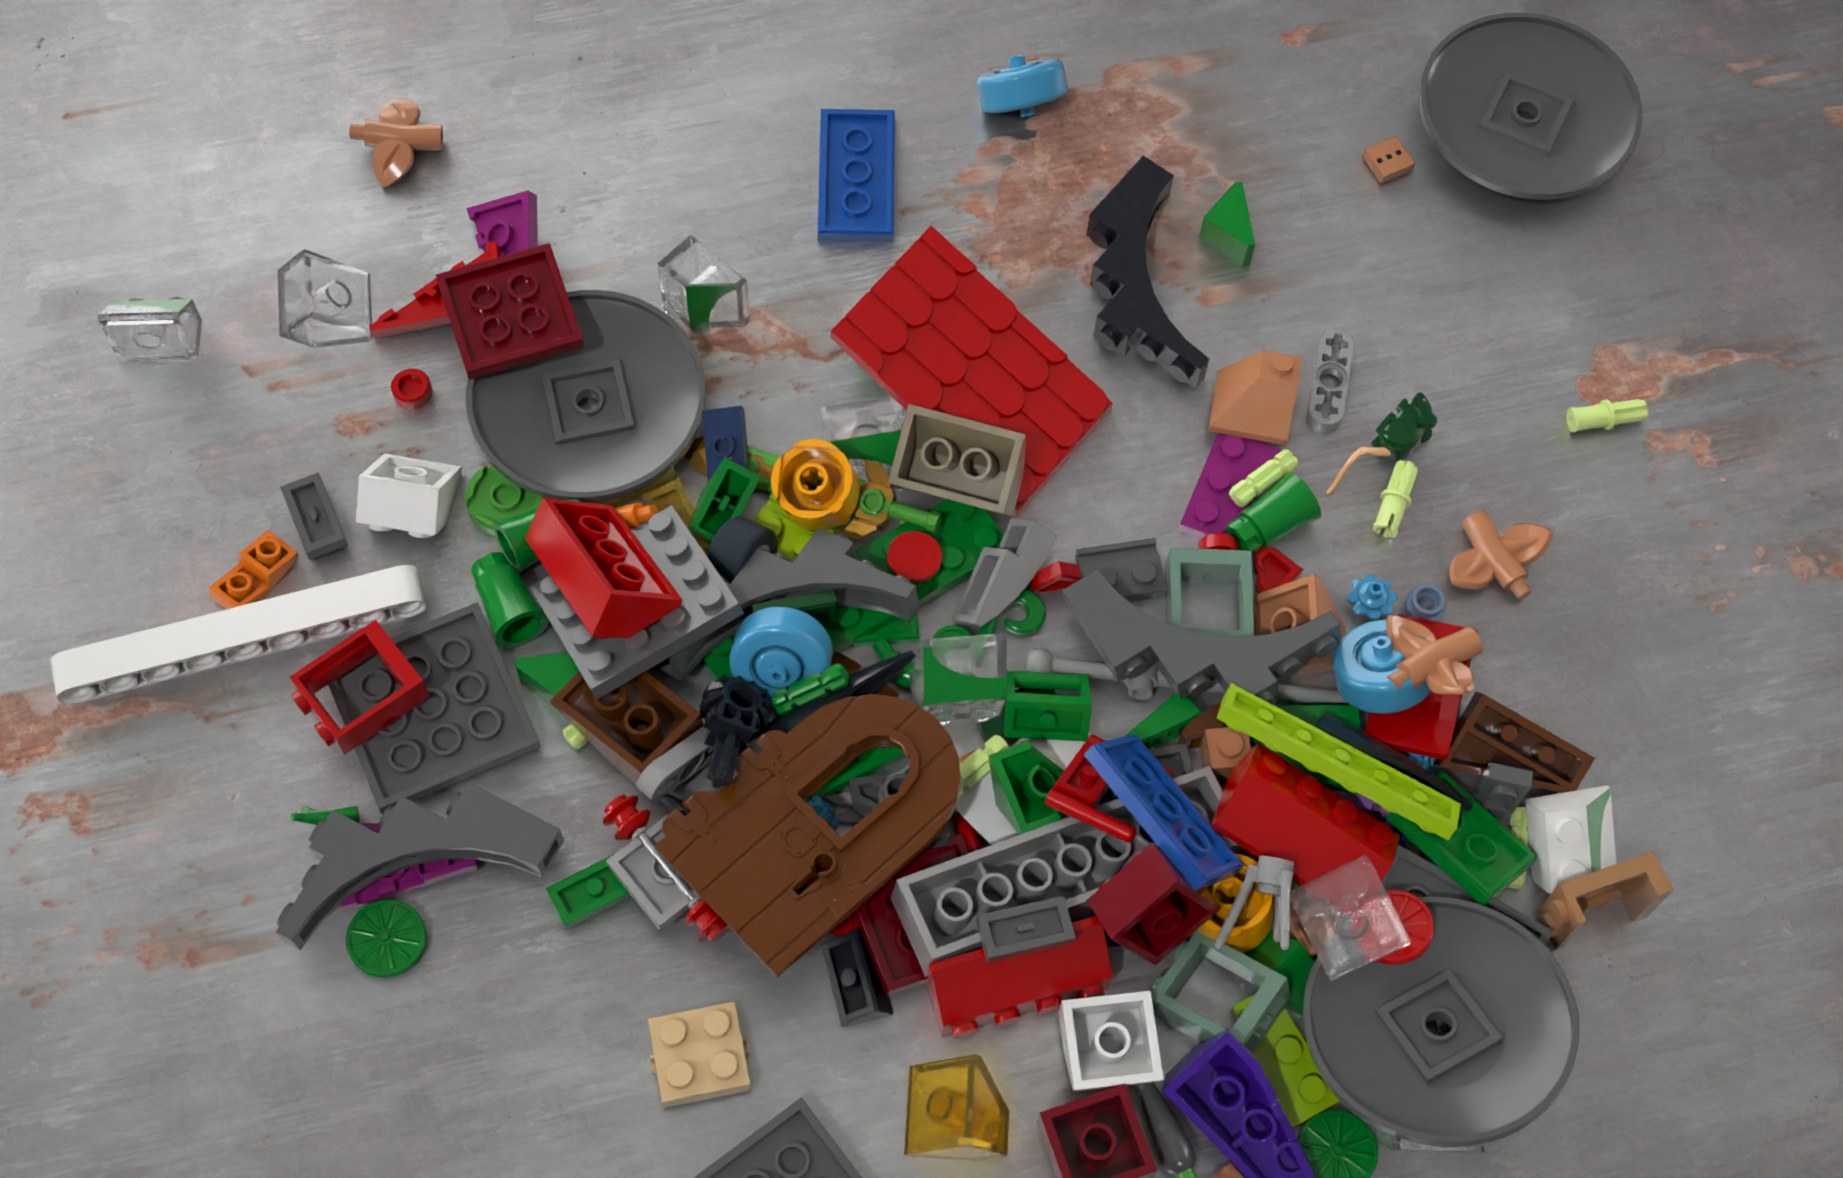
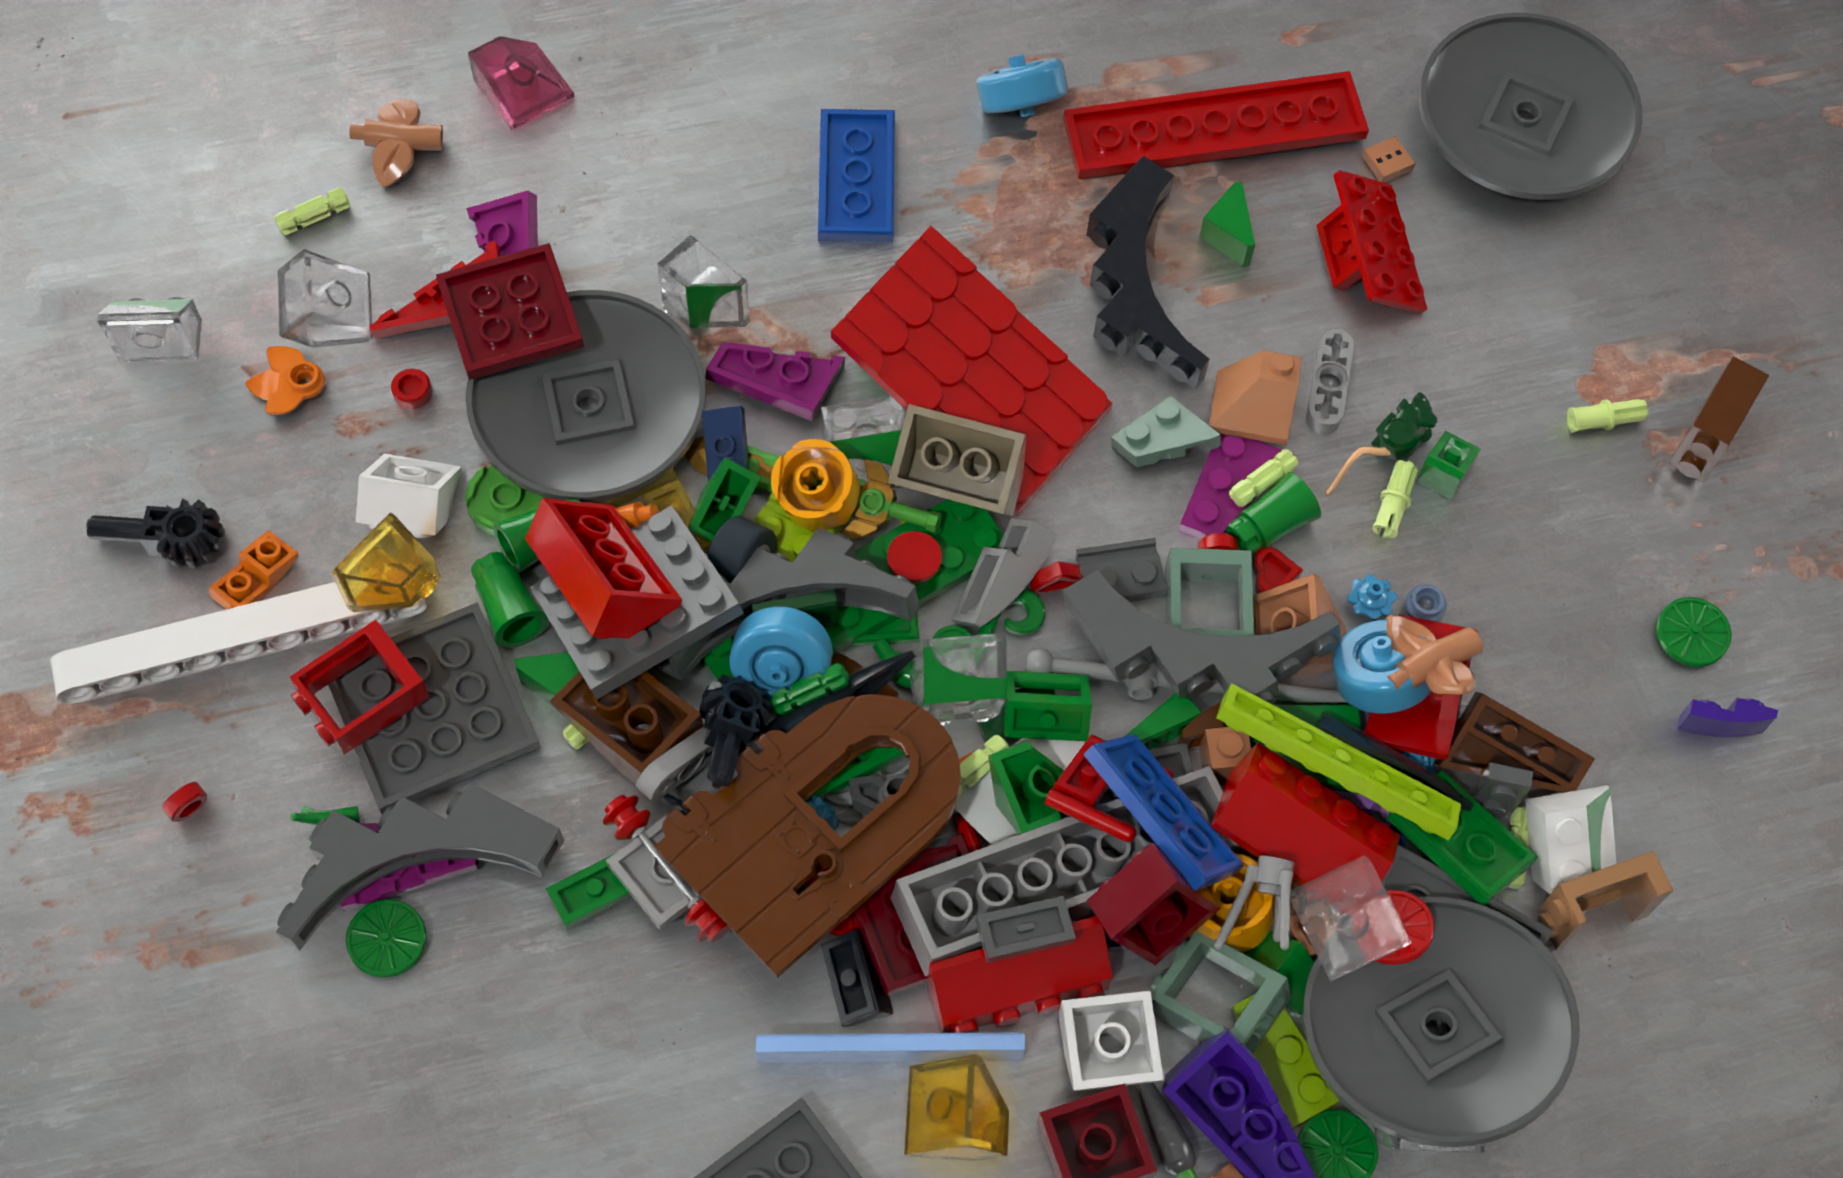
(163, 531): none -> black gear
(184, 802): none -> red tile
(282, 382): none -> orange plate
(312, 211): none -> yellowish green axle
(314, 516): dark grey plate -> none
(386, 570): none -> clear yellow slope
(517, 79): none -> clear pink slope
(699, 1054): tan plate -> none
(781, 380): none -> magenta wing
(888, 1047): none -> light blue tile
(1163, 434): none -> sand green wing
(1215, 124): none -> red plate
(1370, 243): none -> red bracket
(1447, 465): none -> green slope
(1497, 555): nougat plant -> none
(1693, 632): none -> green wheel
(1718, 419): none -> reddish brown brick
(1741, 719): none -> dark purple slope

